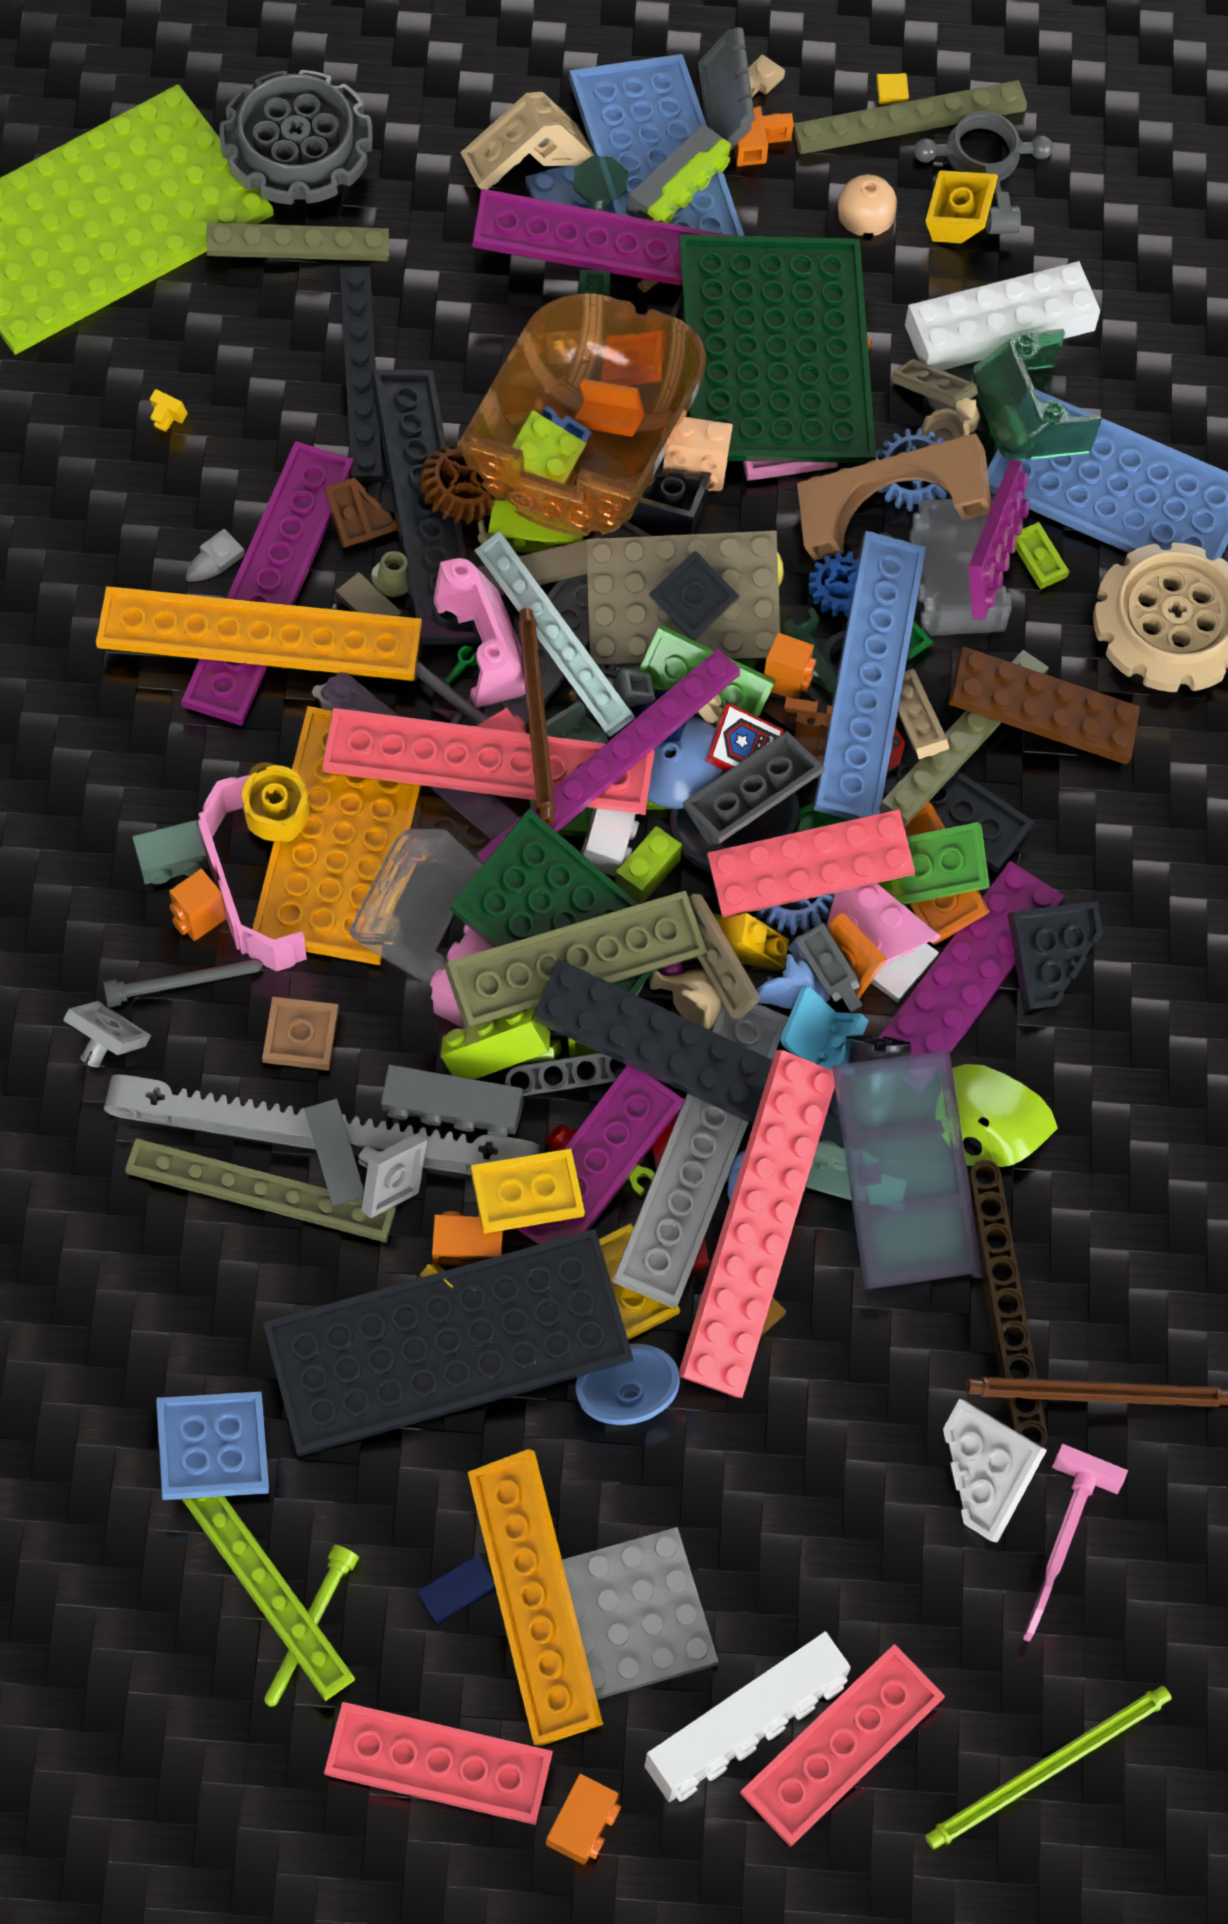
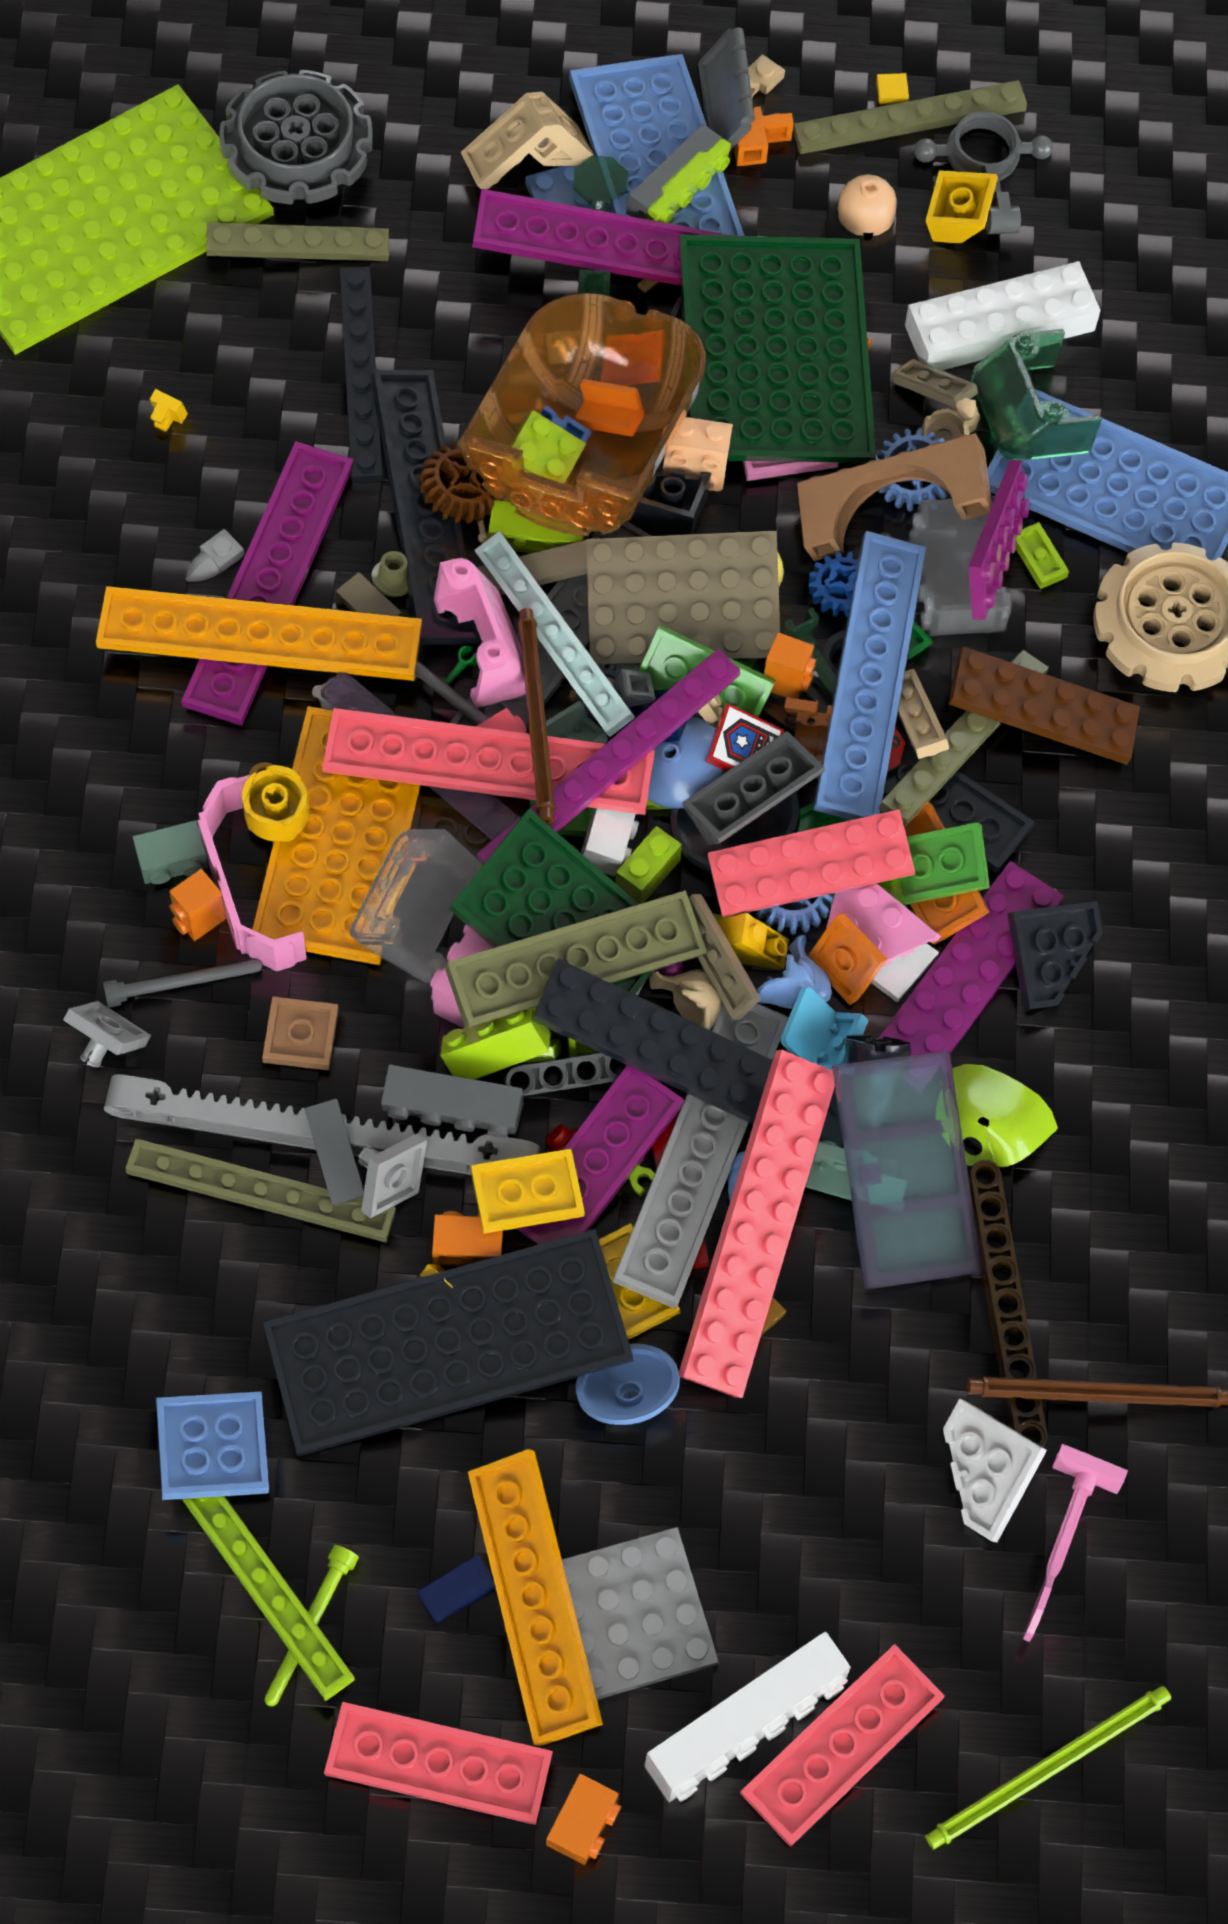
(356, 513): reddish brown wing -> none
(694, 595): black plate -> none
(830, 965): dark grey hinge -> none

